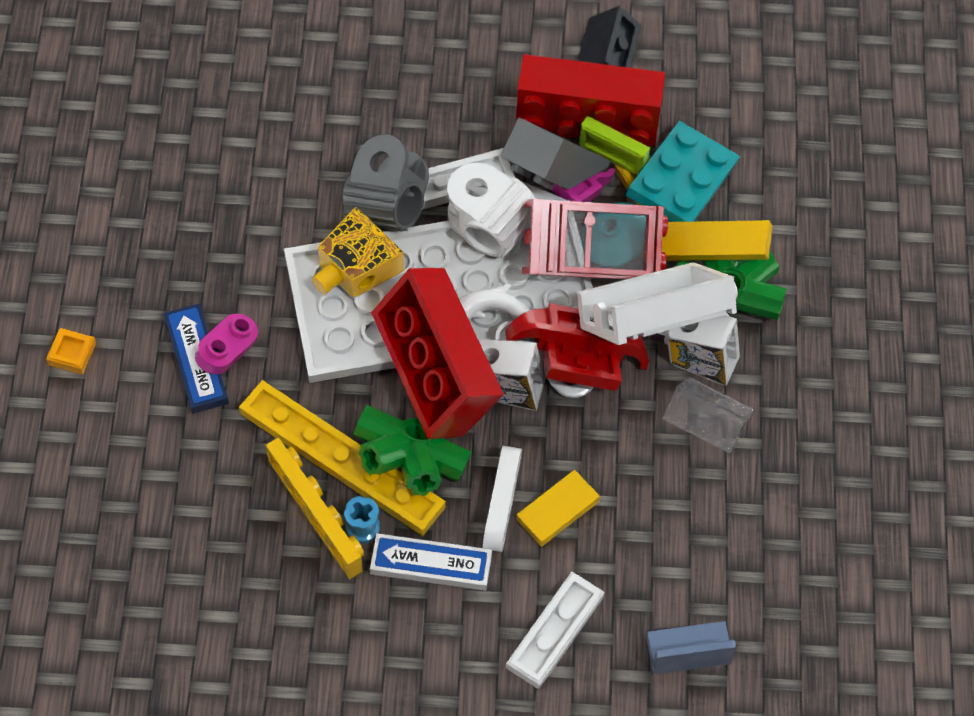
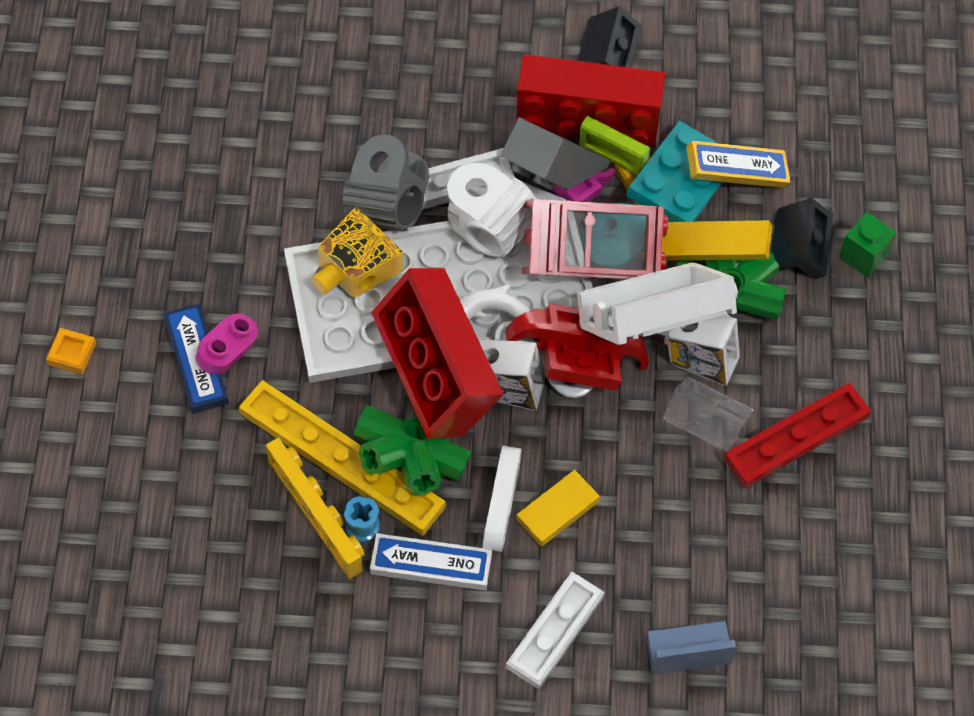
(738, 164): none -> tile
(797, 435): none -> red plate
(803, 237): none -> black panel
(867, 244): none -> green brick

